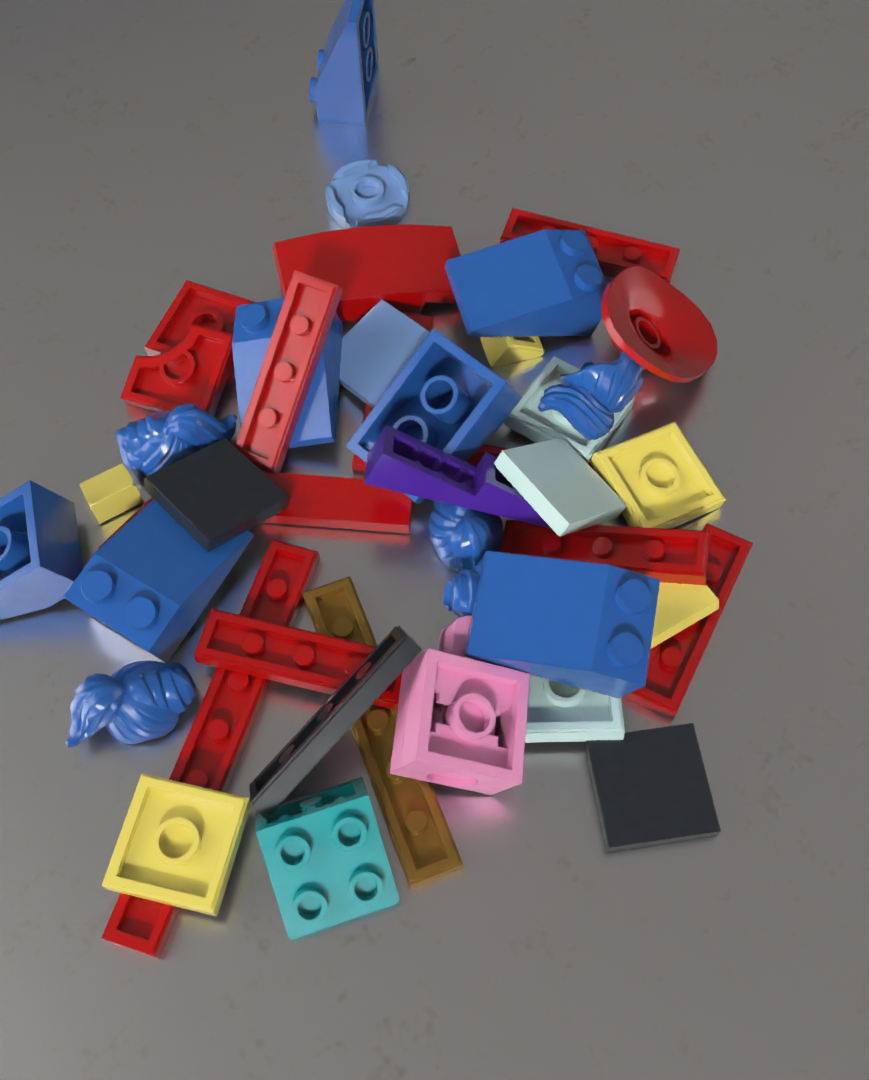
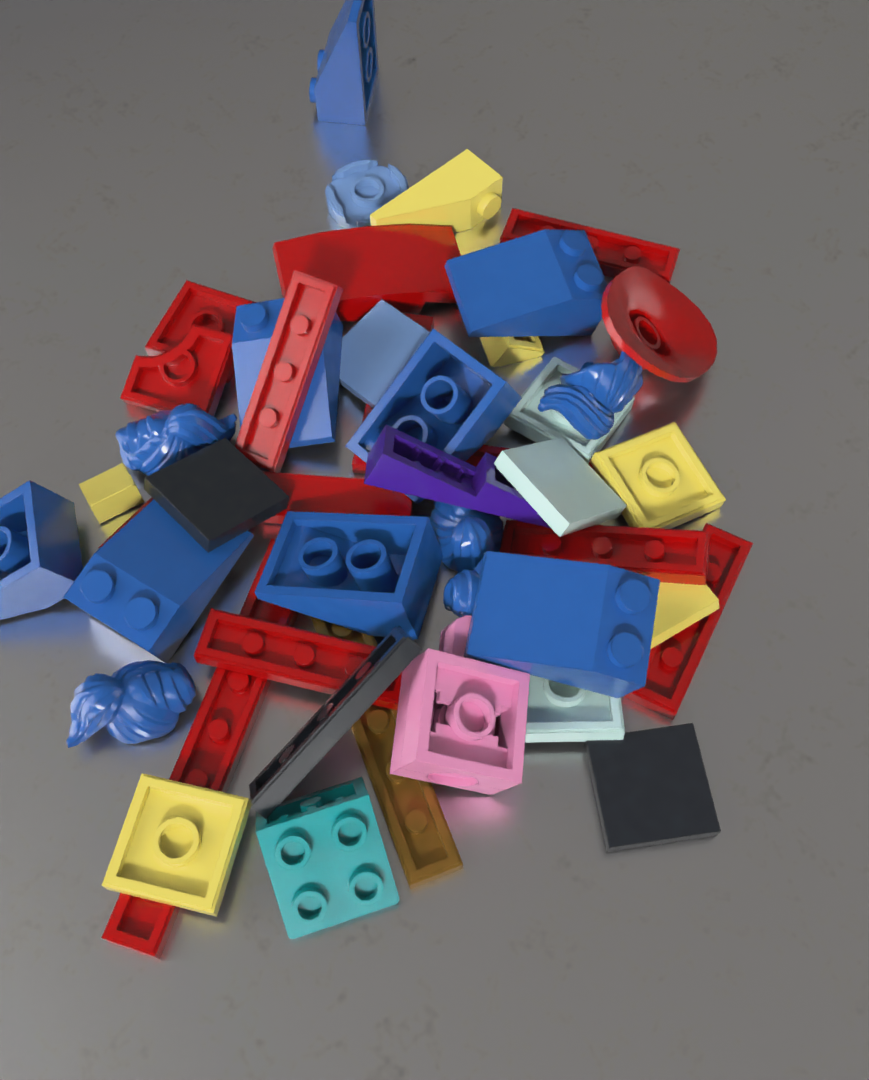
(354, 570): none -> blue slope
(453, 195): none -> light yellow slope

